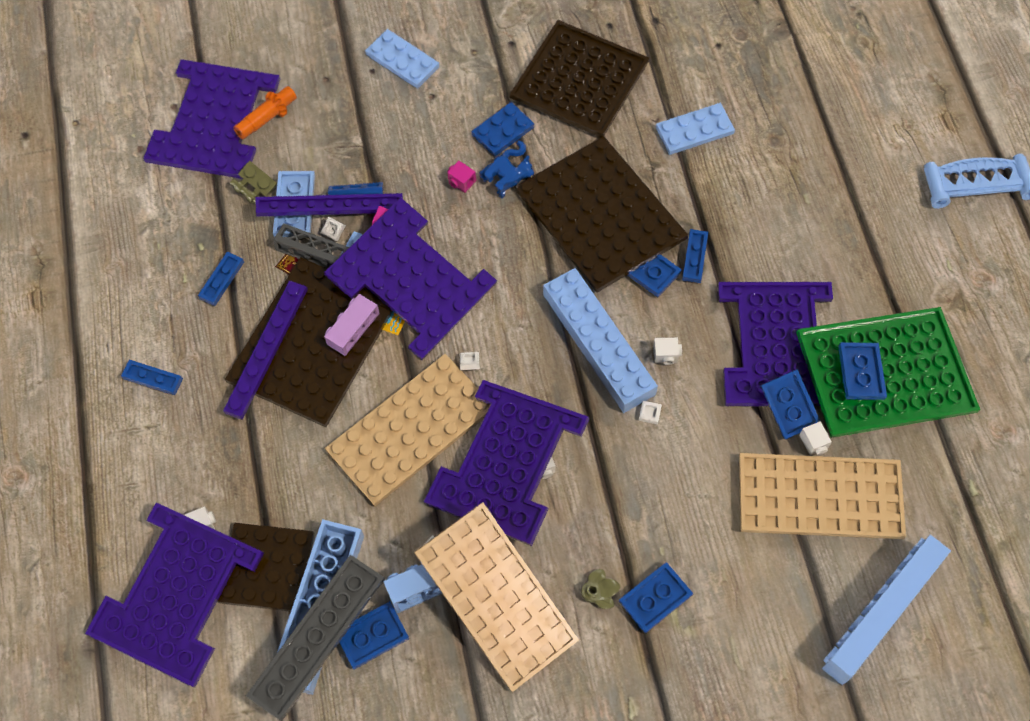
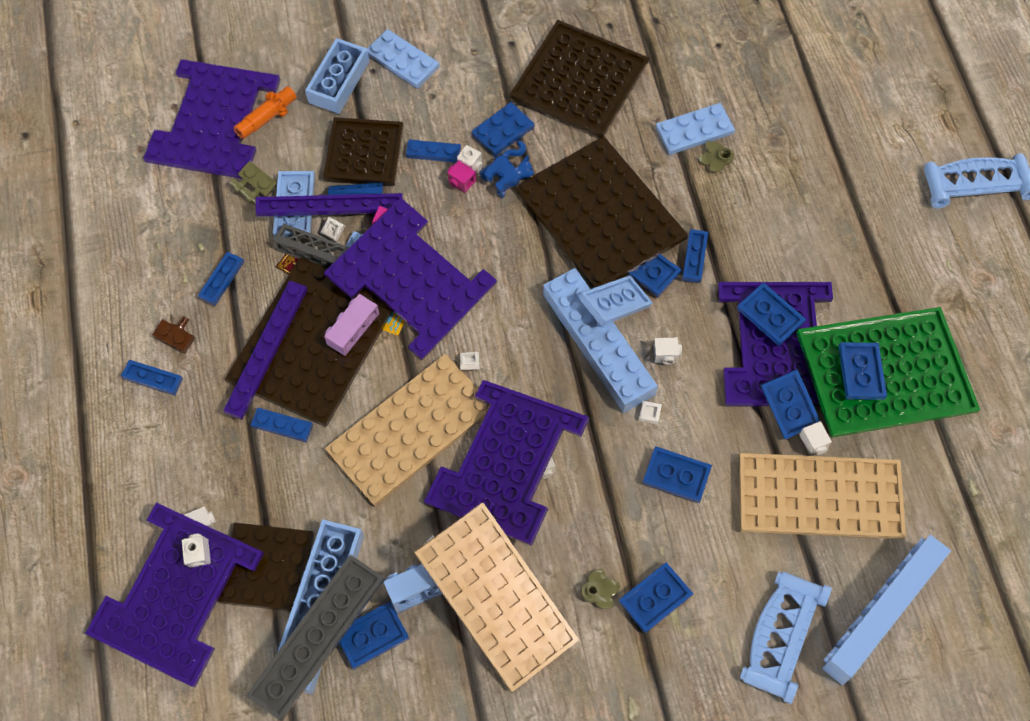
(174, 334): none -> reddish brown plate
(196, 550): none -> white brick
(282, 424): none -> blue plate
(337, 75): none -> light blue brick
(363, 151): none -> dark brown plate
(433, 151): none -> blue plate
(471, 158): none -> white bracket
(615, 300): none -> light blue plate
(677, 474): none -> blue plate
(715, 155): none -> olive plate
(771, 314): none -> blue plate
(777, 679): none -> light blue piece

